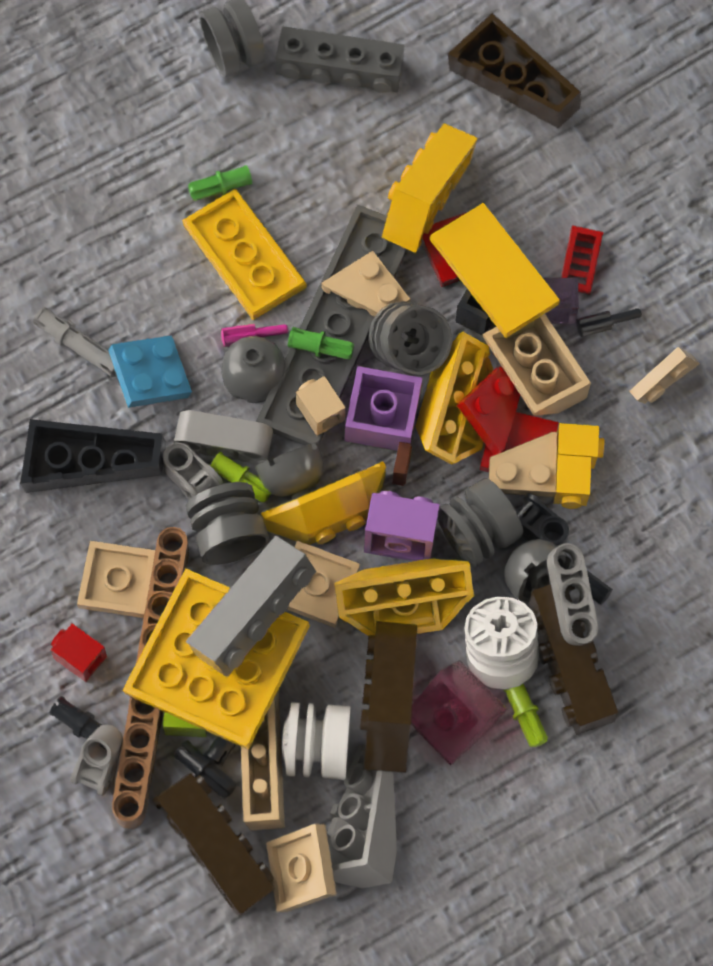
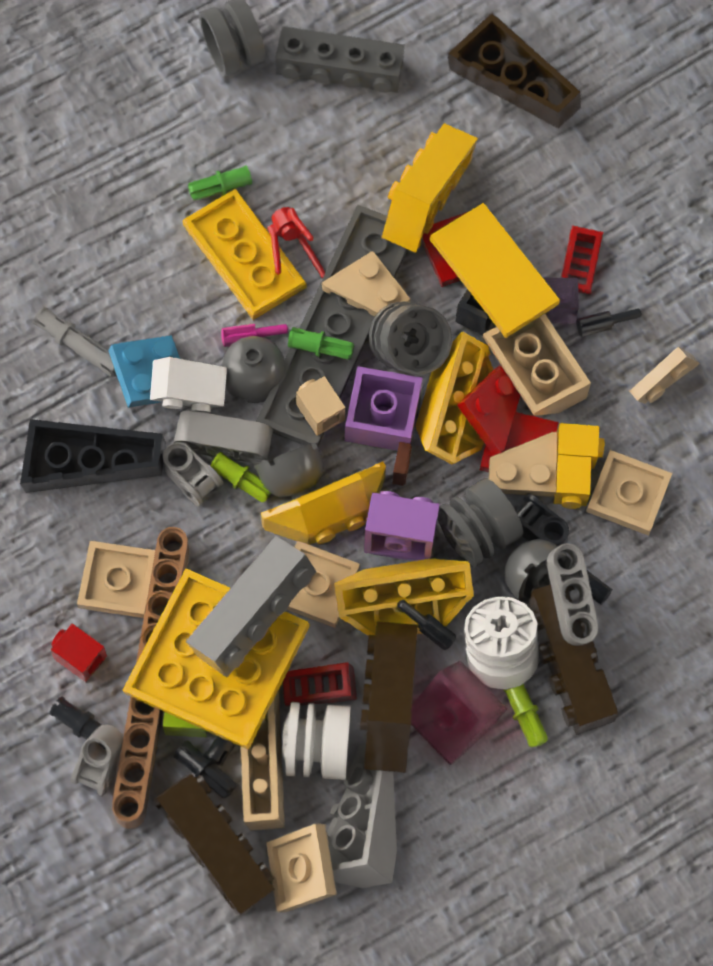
(188, 384): none -> white brick
(227, 523): dark grey wheel -> none
(289, 227): none -> red plant
(331, 671): none -> red slope
(429, 626): none -> black axle
(629, 492): none -> tan plate

